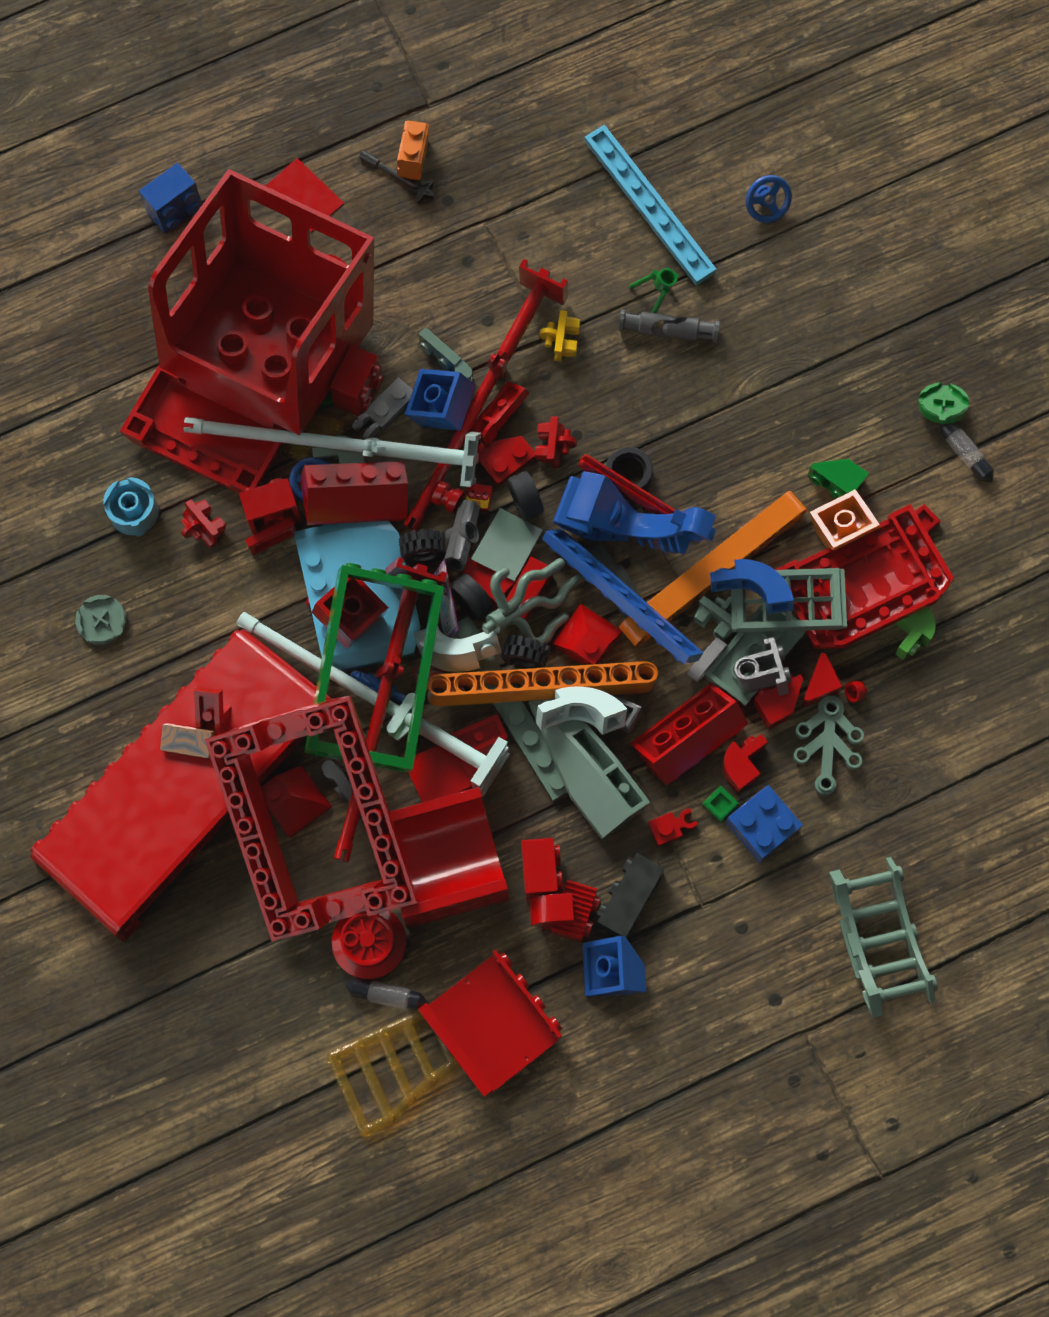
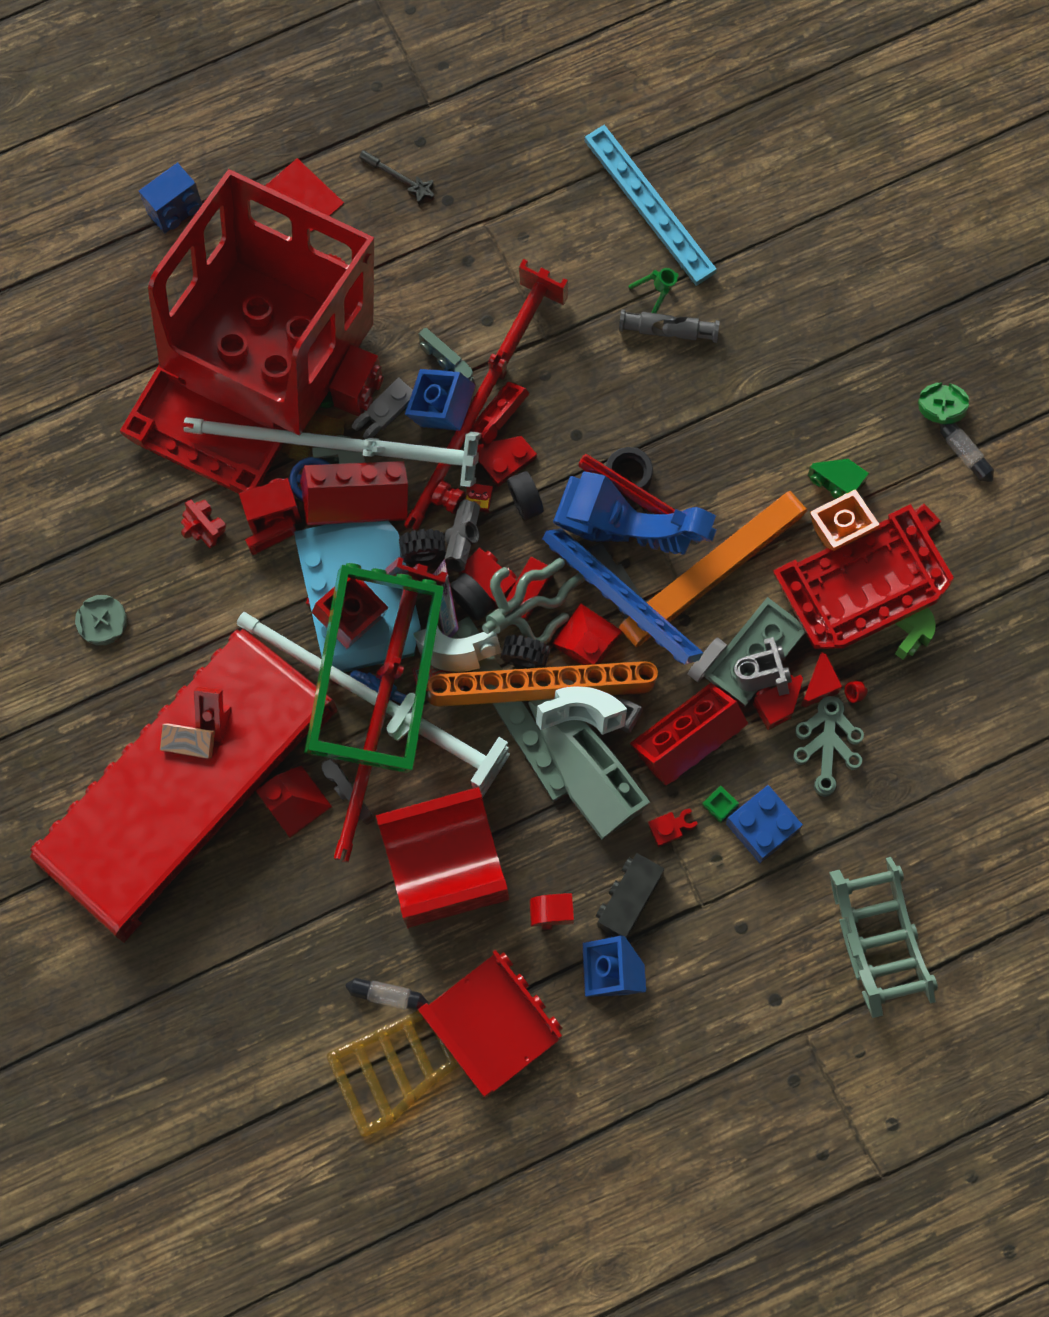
(142, 502): medium azure brick -> none
(257, 836): red slope -> none
(369, 944): red wheel -> none
(413, 150): orange brick -> none
(438, 774): red tile -> none
(480, 737): red wing -> none
(507, 543): sand green sticker -> none
(539, 866): red brick -> none
(558, 442): red hips -> none
(563, 347): yellow hips -> none
(584, 902): red brick -> none
(719, 612): sand green hips -> none
(737, 765): red brick -> none
(757, 578): blue arch -> none
(761, 192): blue piece -> none
(837, 599): sand green piece -> none

